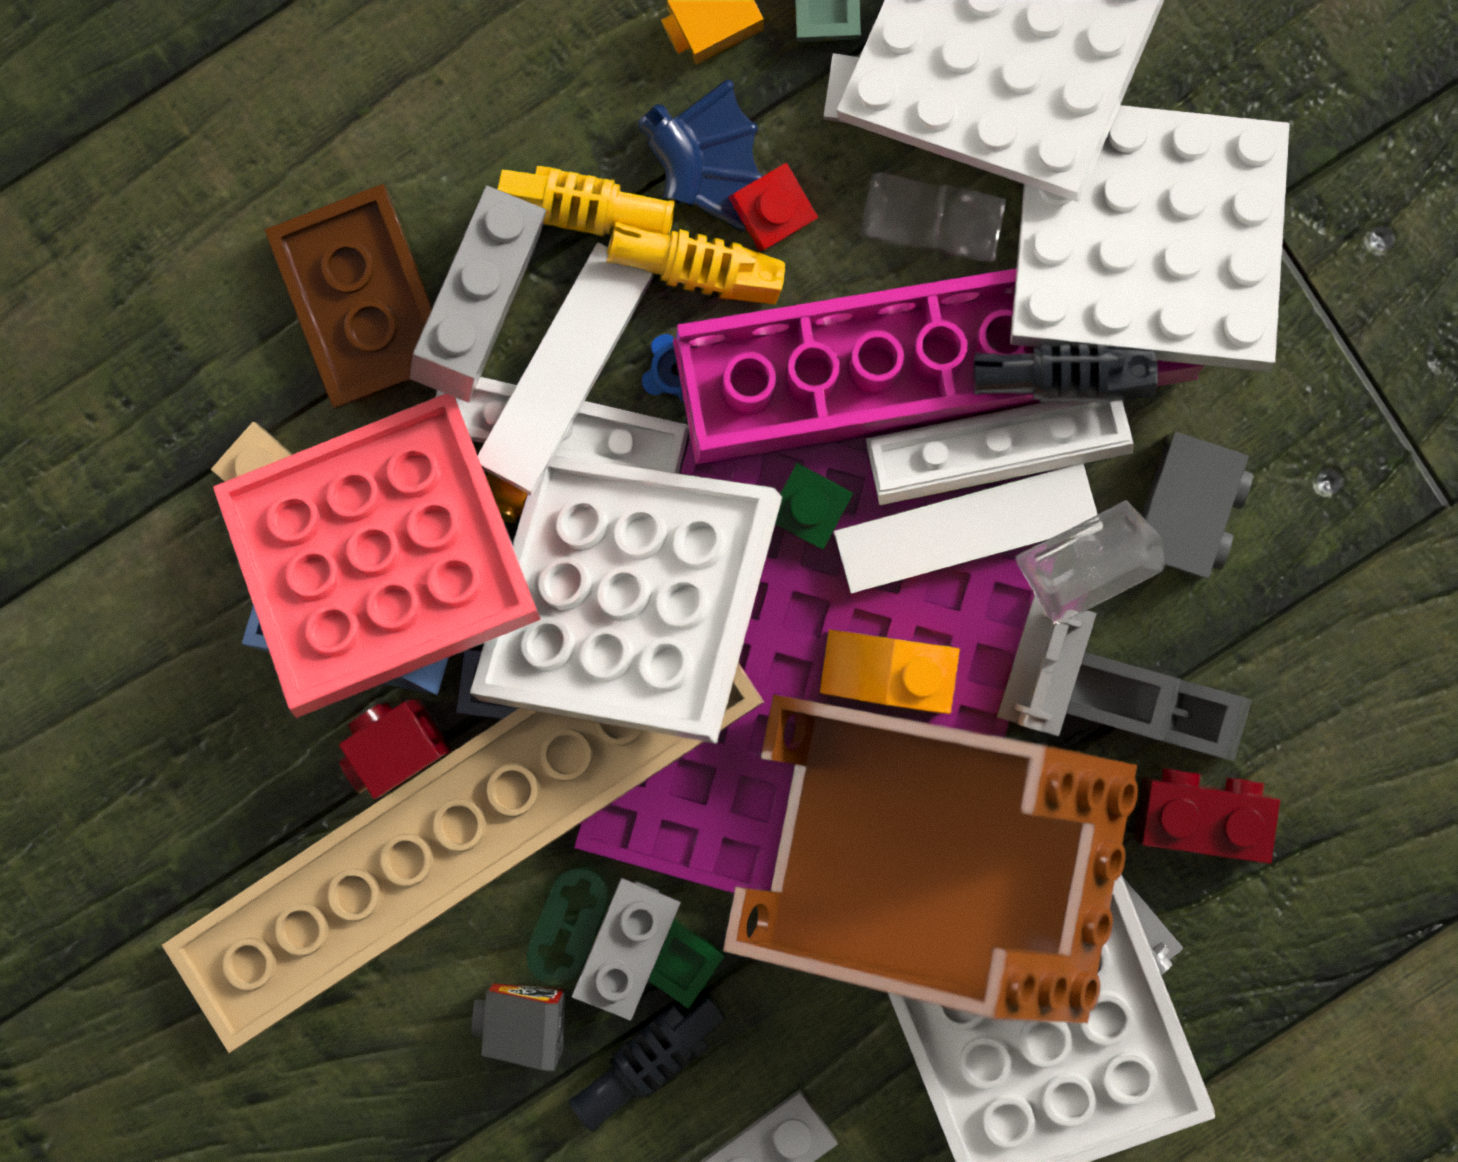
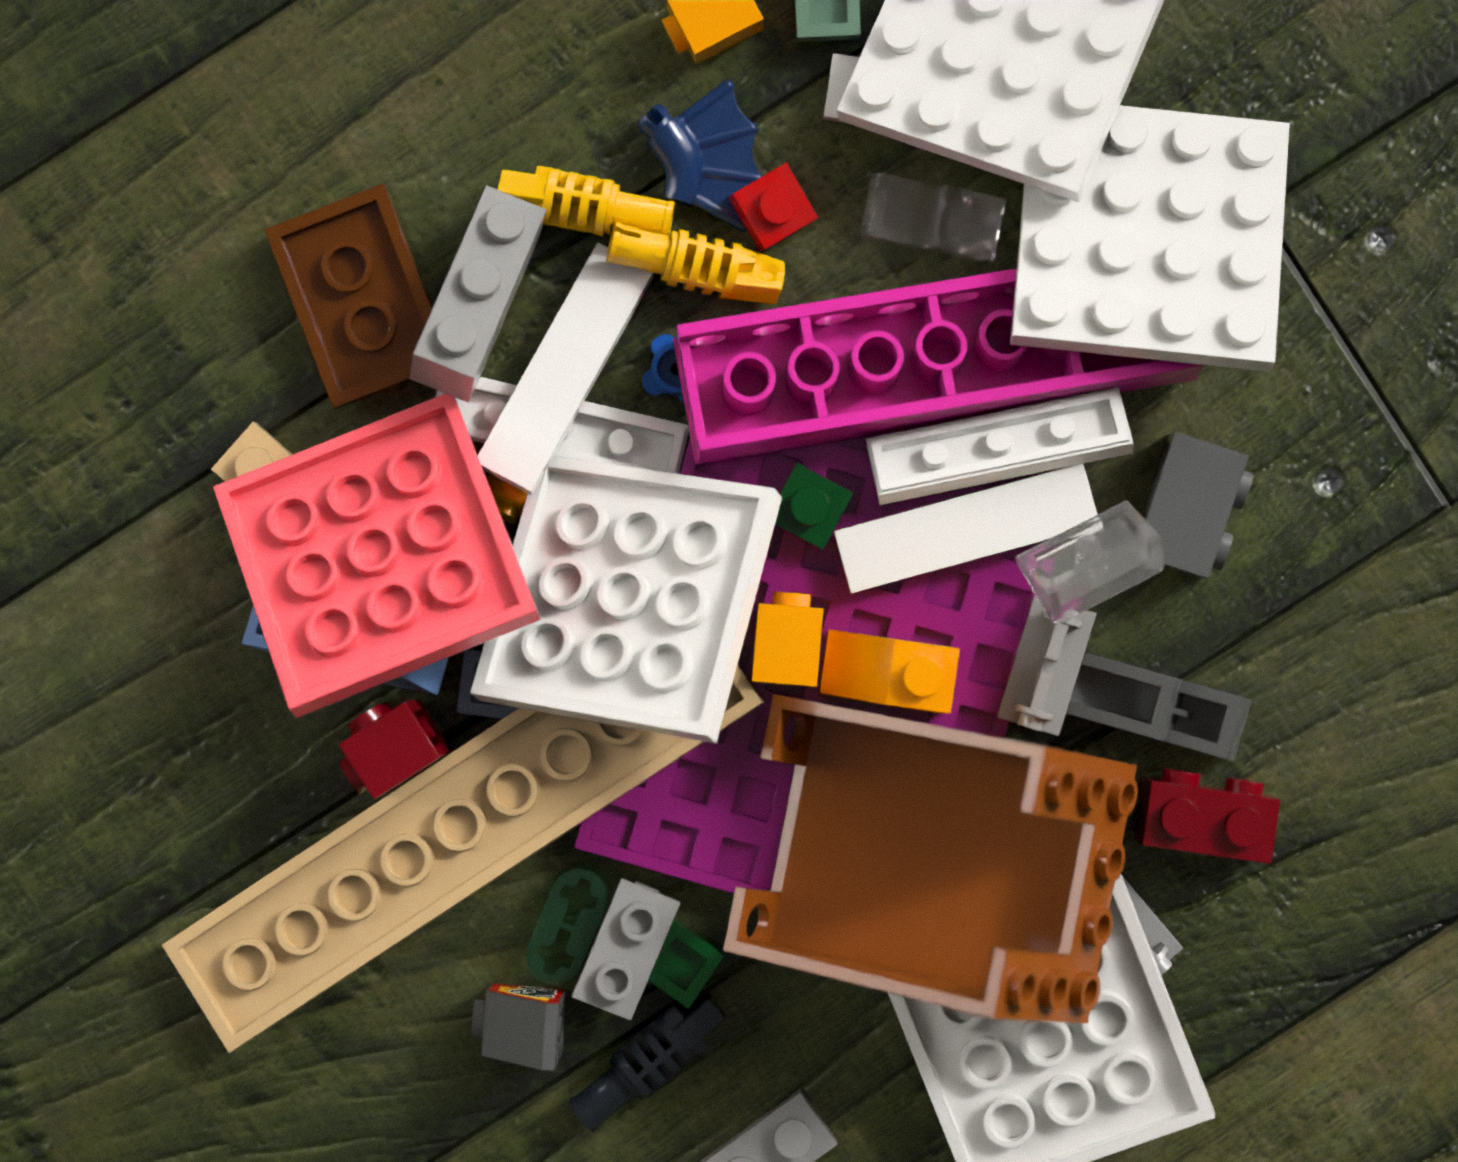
(788, 640): none -> light orange brick
(1069, 373): black hinge -> none

